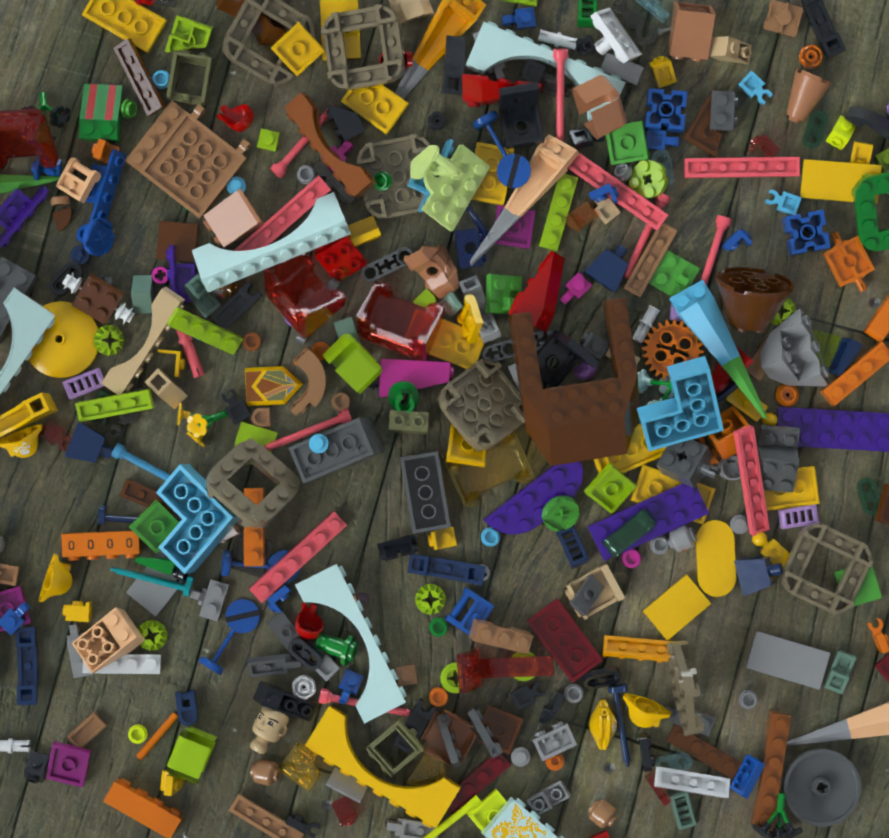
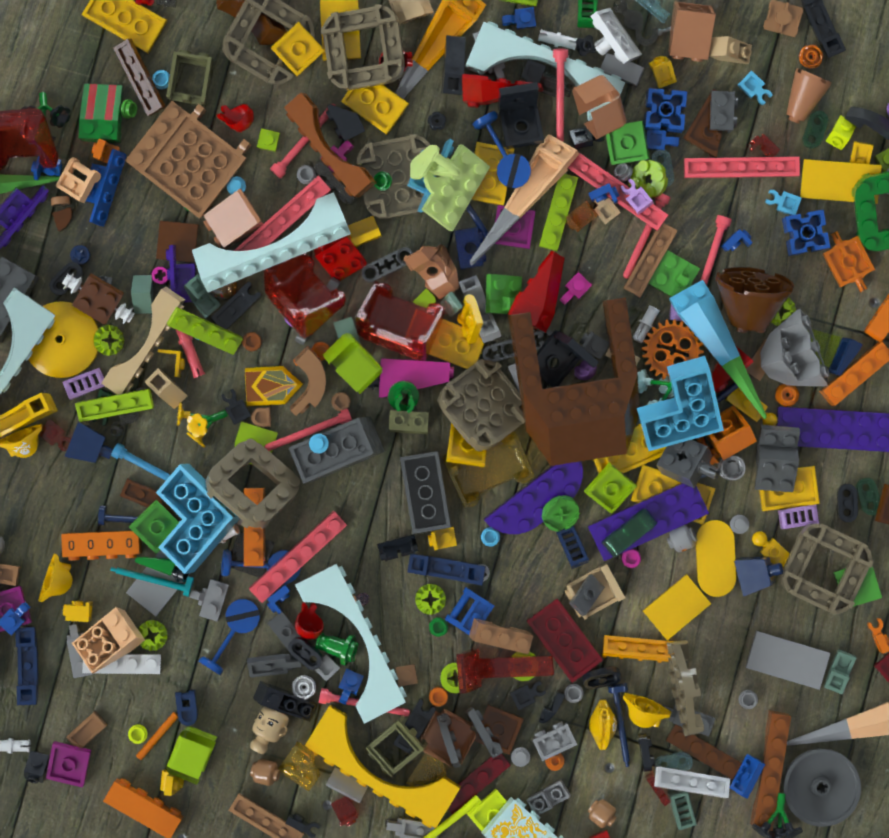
(96, 236): blue tile -> none
(188, 35): lime slope -> none
(609, 268): dark blue torso -> none
(638, 198): none -> lavender plate
(659, 545): light grey plate -> none
(751, 480): coral plate -> none
(849, 502): none -> black plate

